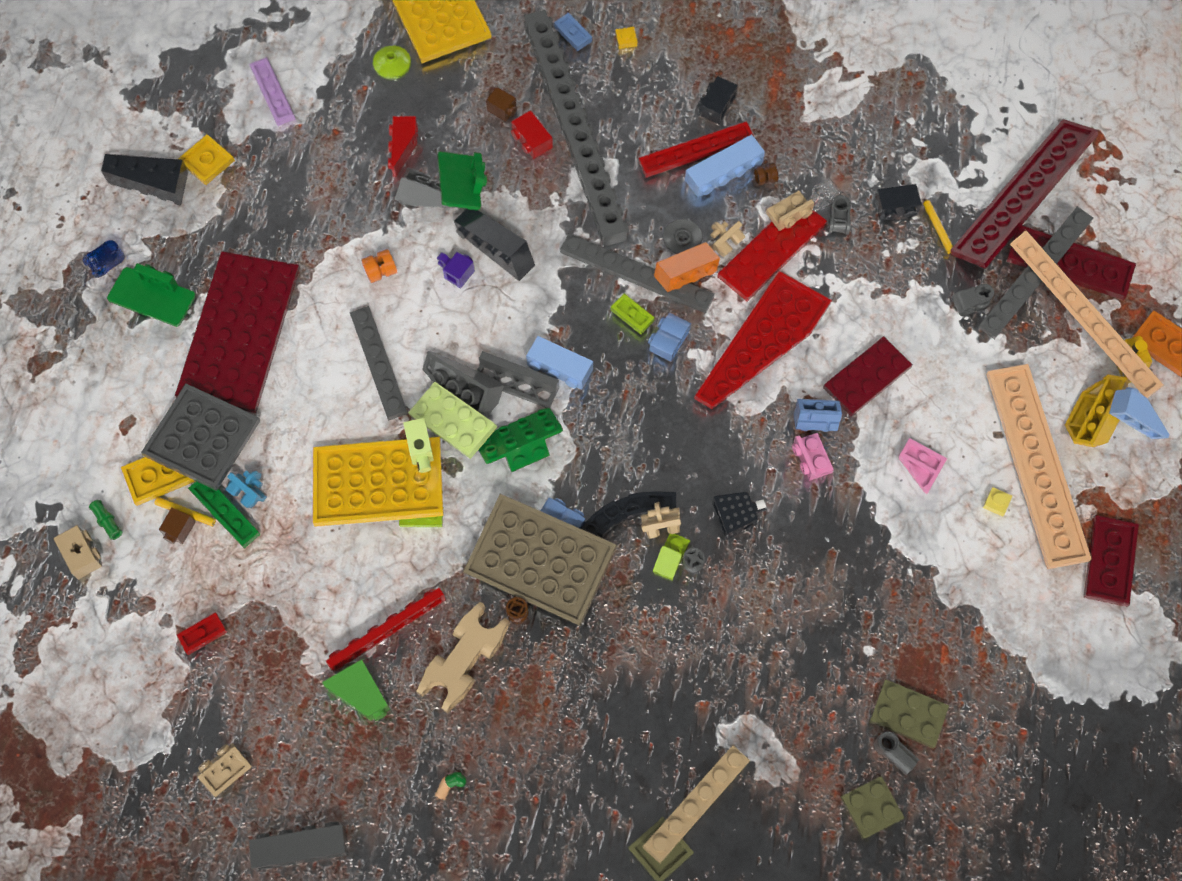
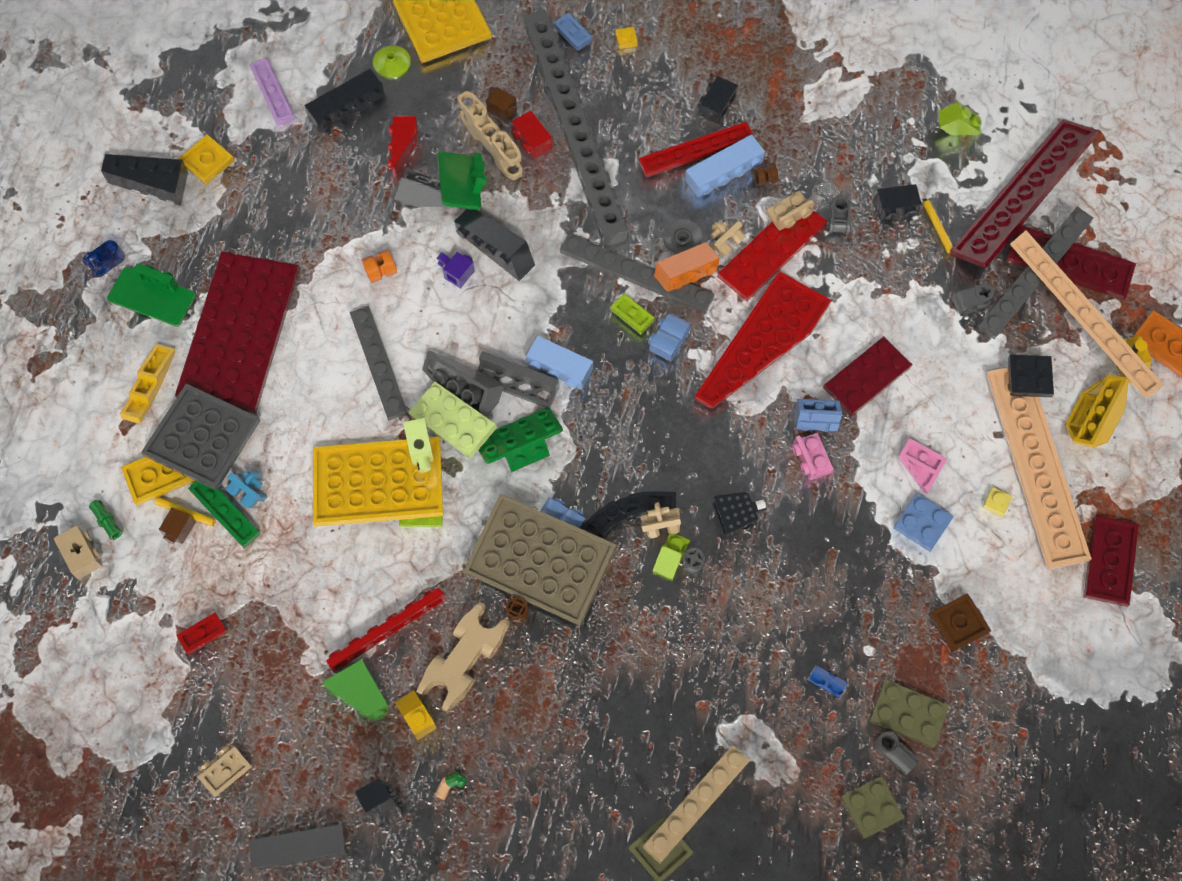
(149, 381): none -> yellow slope
(344, 100): none -> black brick
(379, 801): none -> black brick
(415, 715): none -> yellow slope
(499, 144): none -> tan piece
(828, 679): none -> blue piece
(923, 522): none -> medium blue plate
(959, 120): none -> lime slope
(959, 622): none -> reddish brown plate
(1030, 376): none -> black plate
(1138, 413): light blue slope -> none

